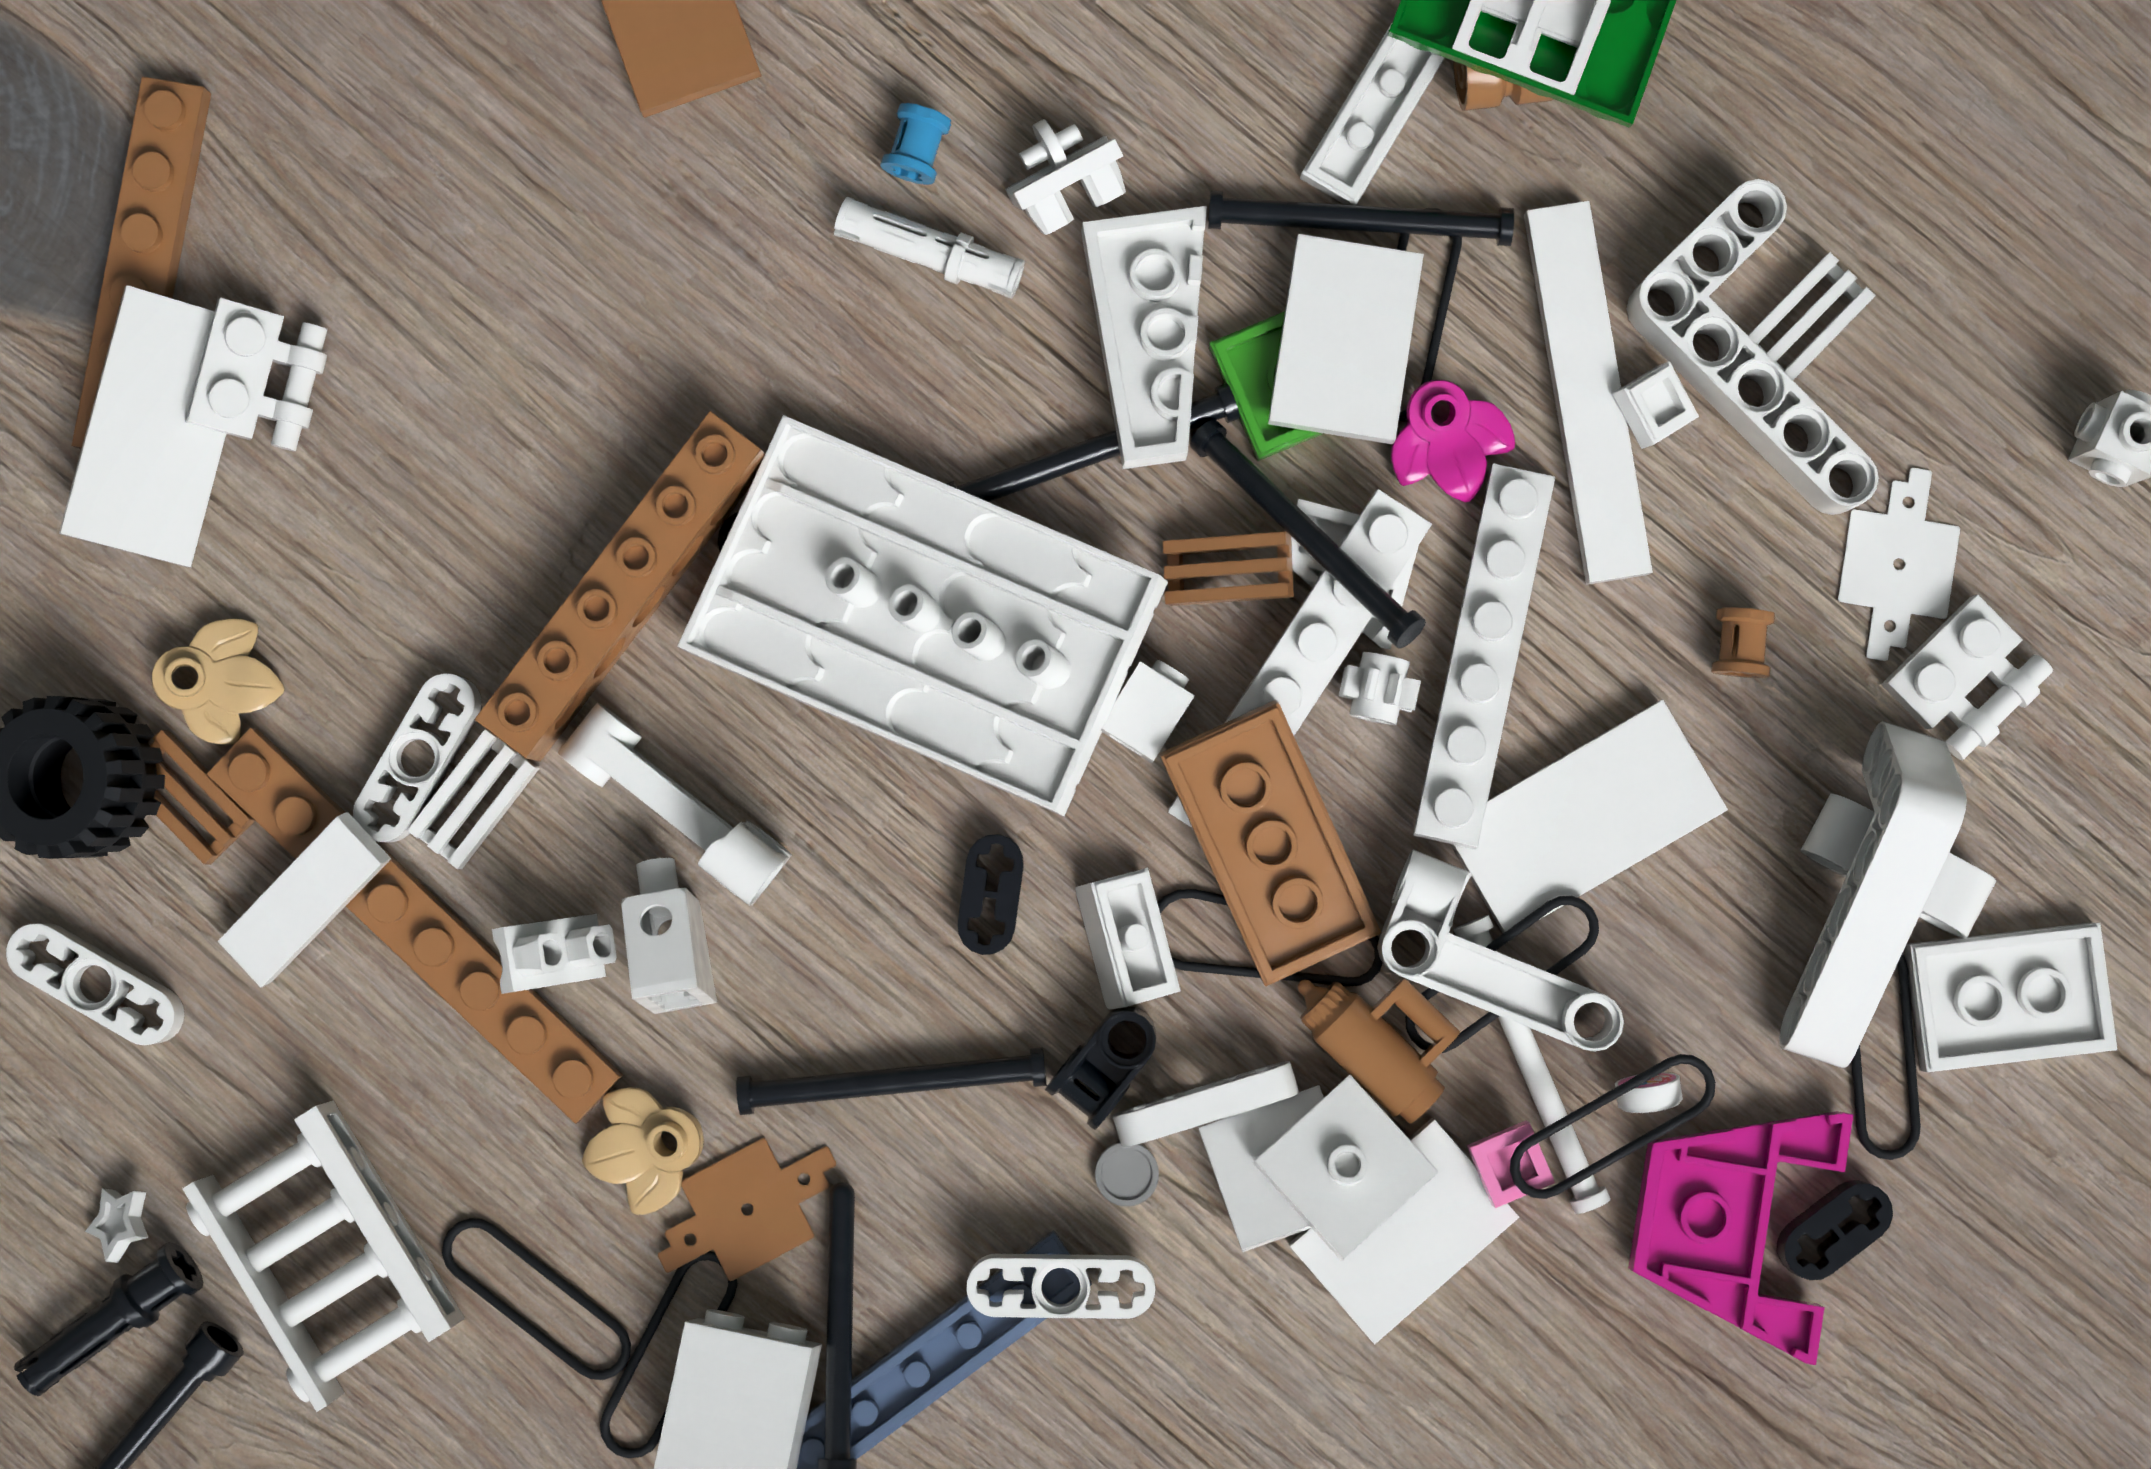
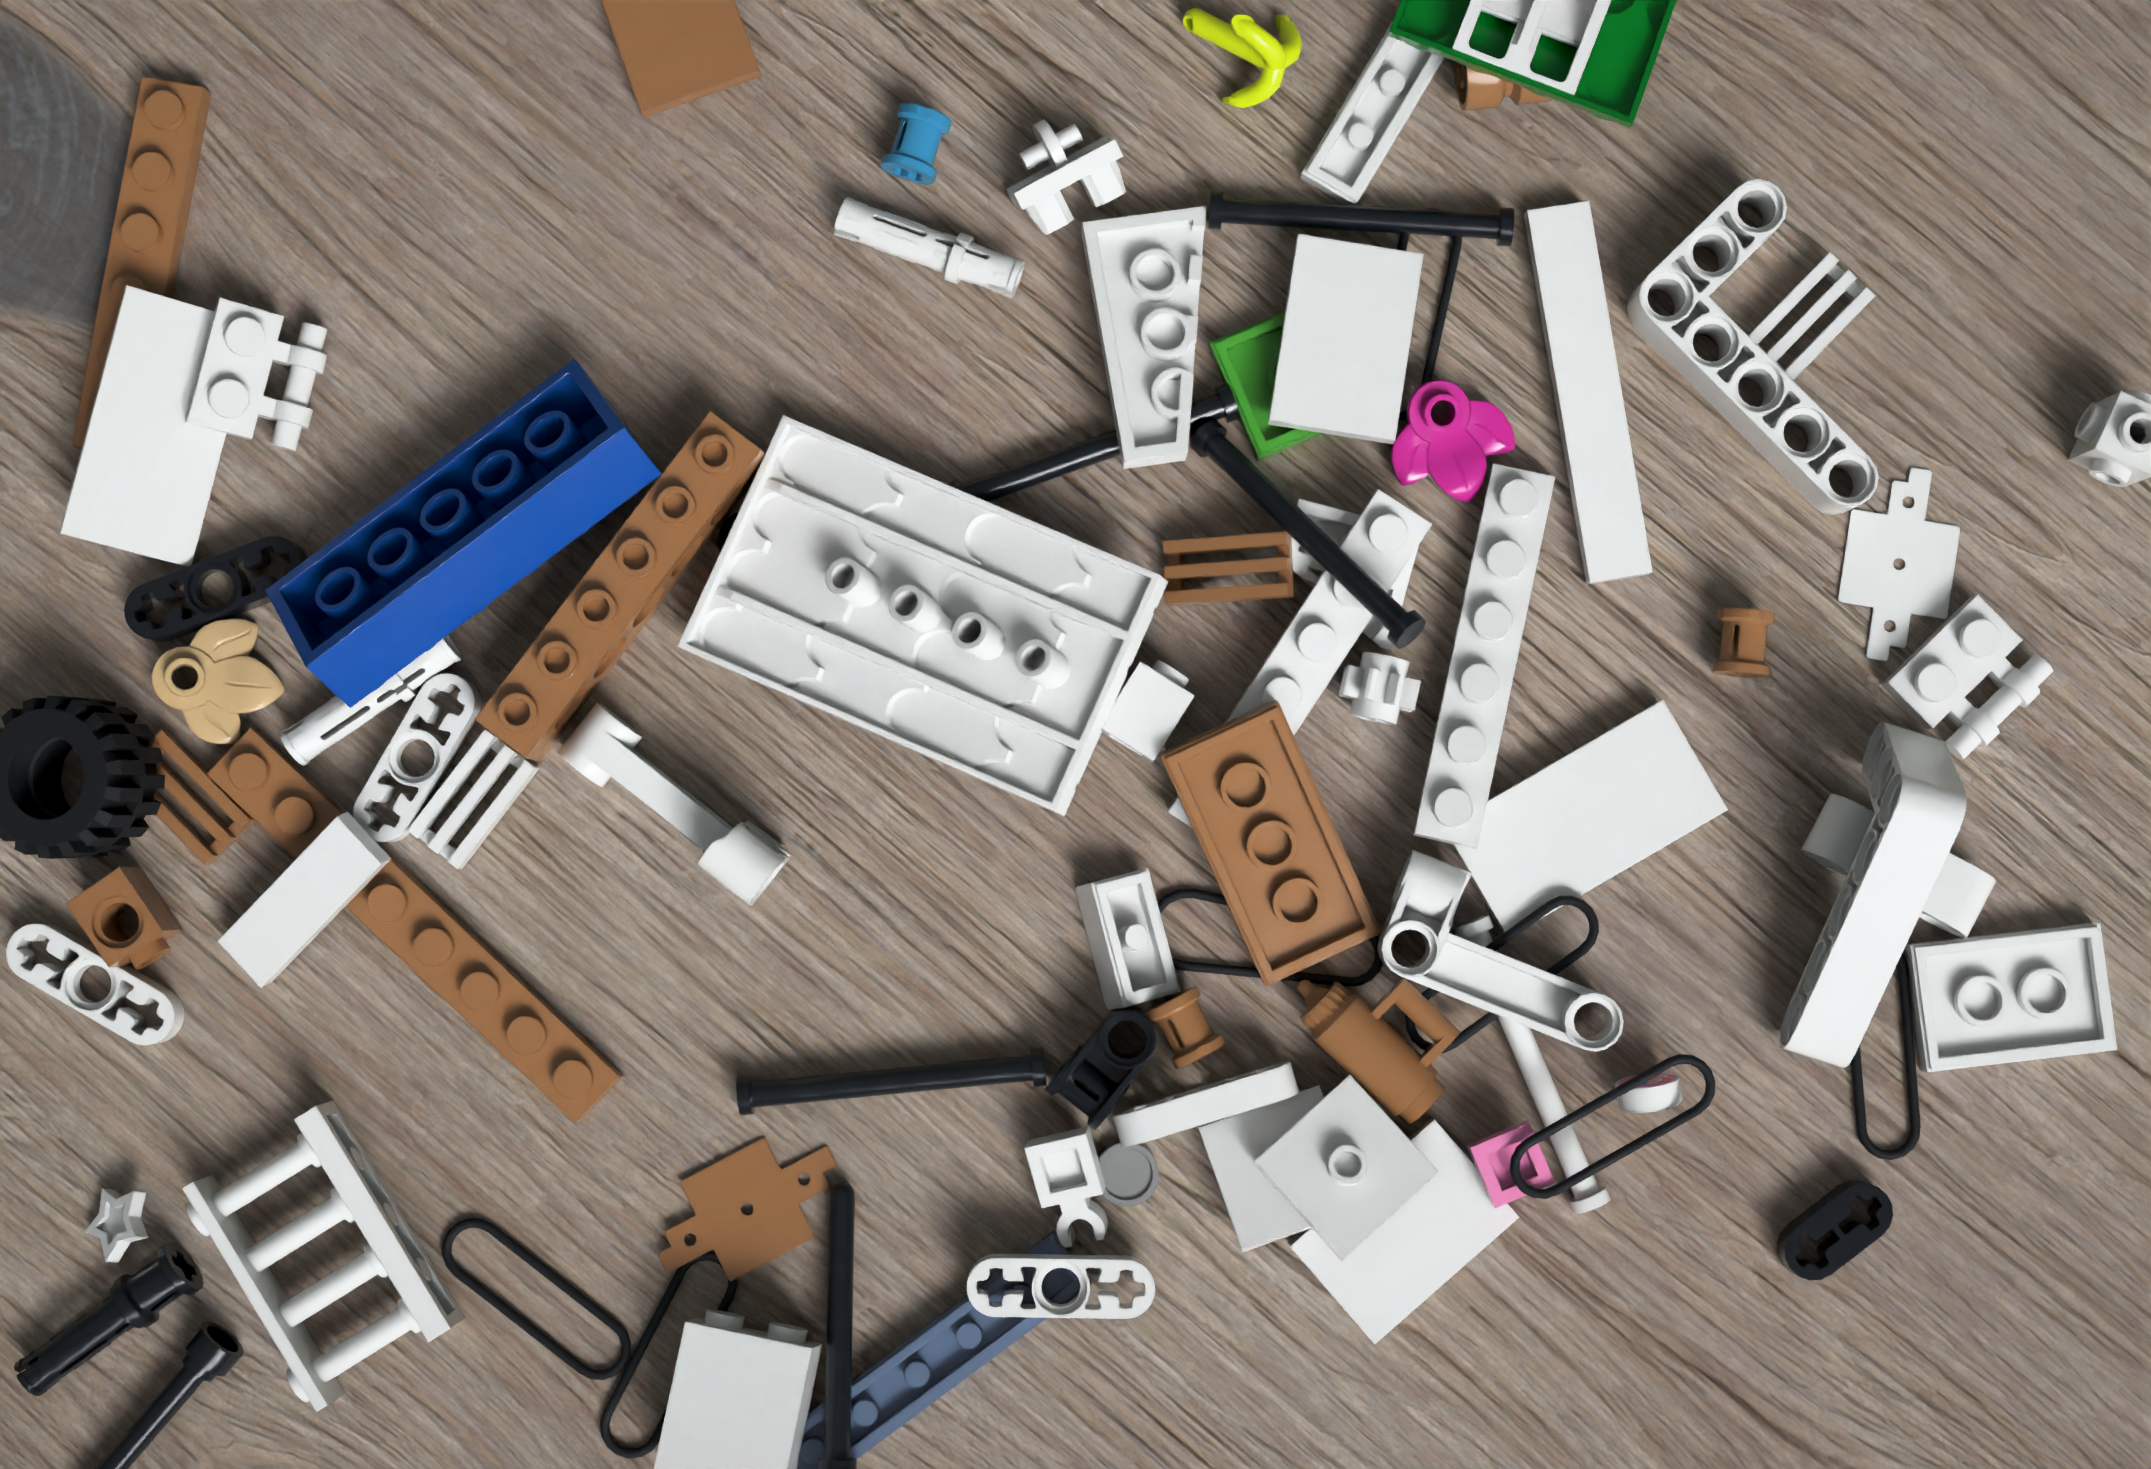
(98, 915): none -> medium nougat brick
(180, 620): none -> black beam
(337, 720): none -> white pin
(460, 534): none -> blue brick
(553, 952): white hips -> none
(634, 1150): tan plate -> none
(673, 967): white torso -> none
(975, 892): black beam -> none
(1068, 1175): none -> white plate
(1185, 1027): none -> medium nougat bush
(1252, 44): none -> neon yellow piece
(1655, 405): white tile -> none
(1709, 1214): dark pink wing -> none

